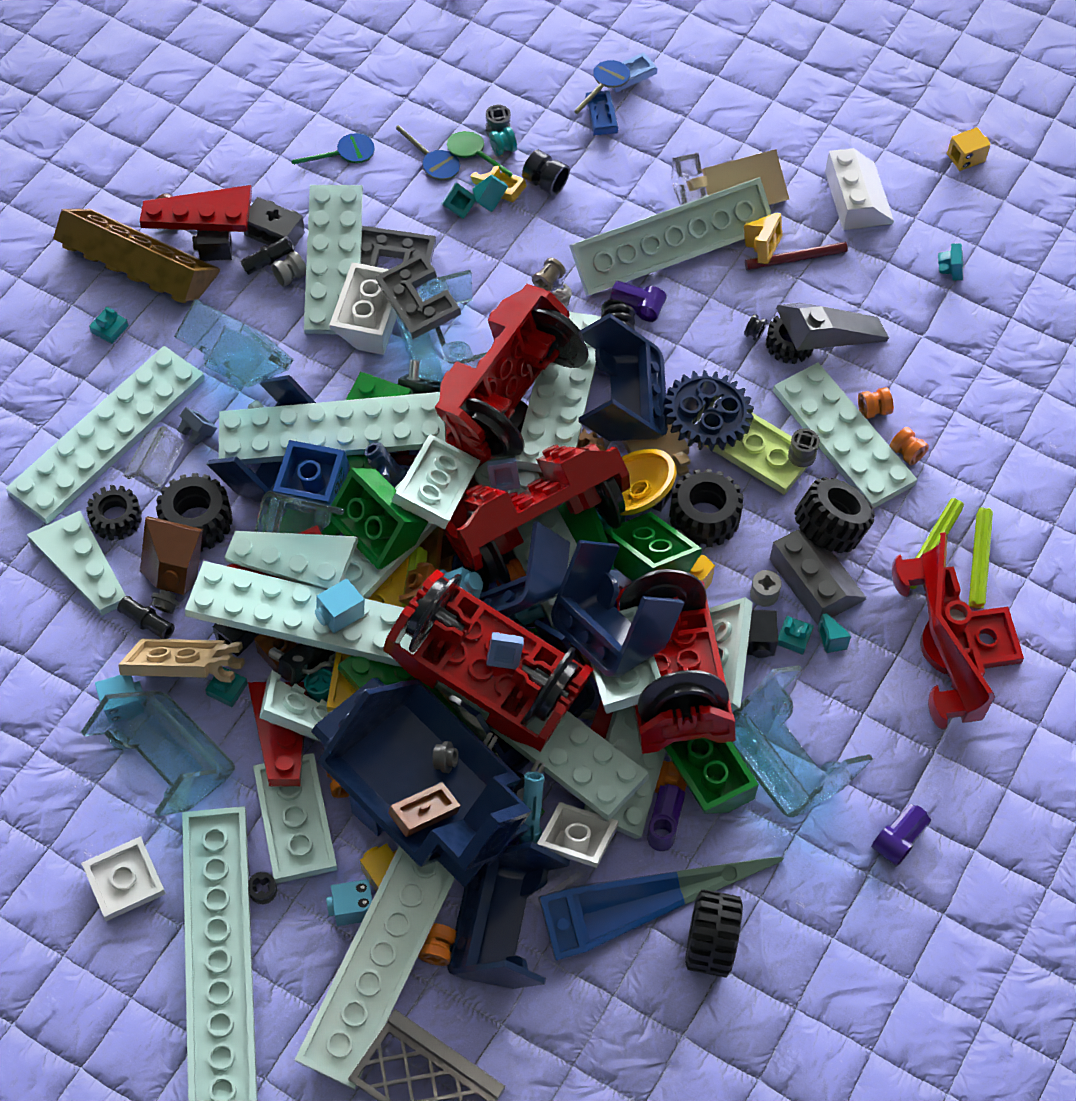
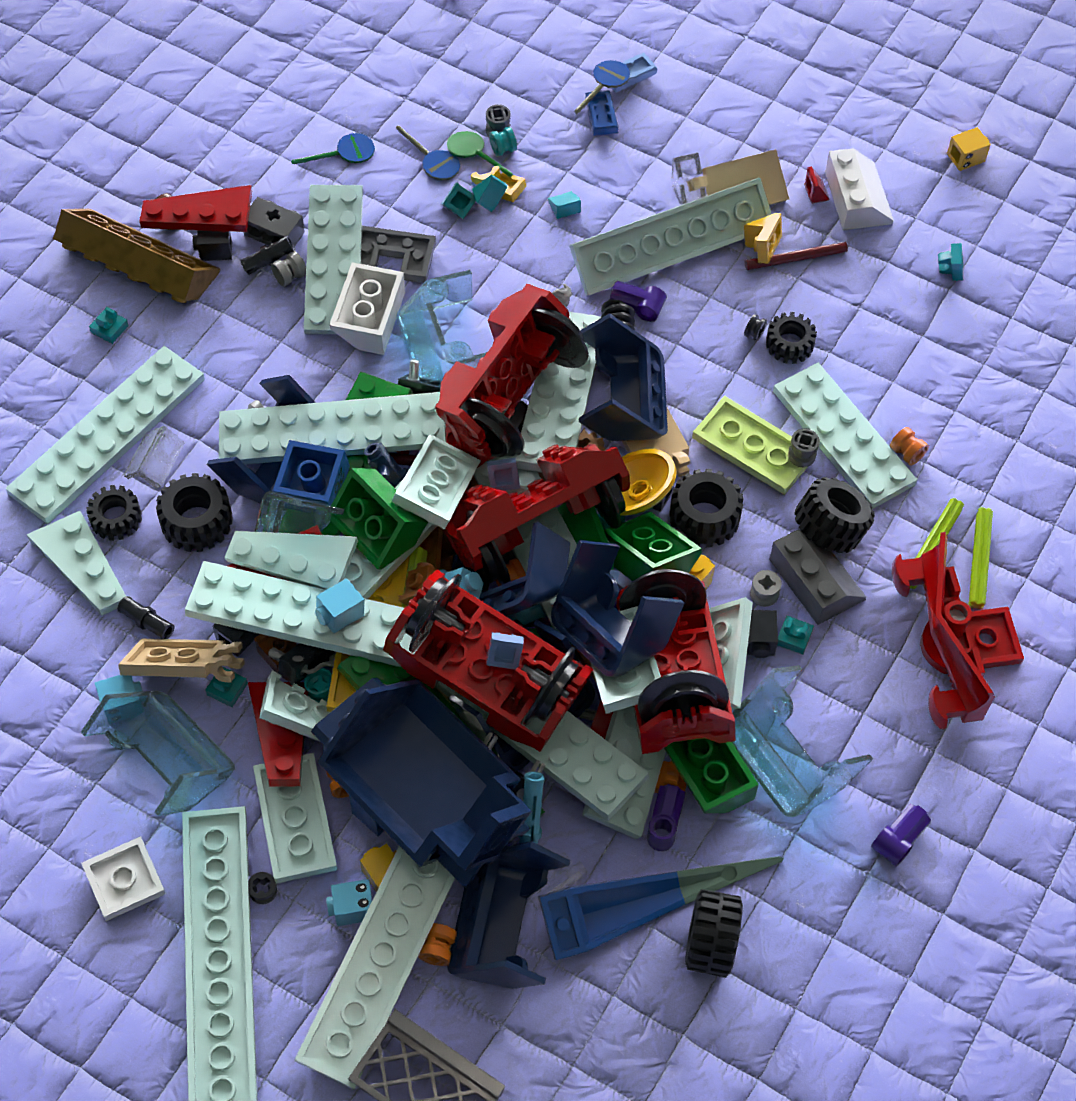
(165, 601): dark grey plate -> none
(170, 554): reddish brown slope -> none
(198, 423): sand blue tile -> none
(232, 346): clear light blue windscreen -> none
(416, 315): dark grey plate -> none
(424, 809): plate -> none
(445, 757): dark grey plate -> none
(545, 172): black wheel -> none
(549, 274): dark tan bush -> none
(565, 204): none -> slope
(578, 834): white slope -> none
(697, 395): dark blue gear -> none
(815, 186): none -> red slope
(826, 327): dark grey wedge -> none
(832, 634): teal slope -> none
(875, 403): orange wheel -> none

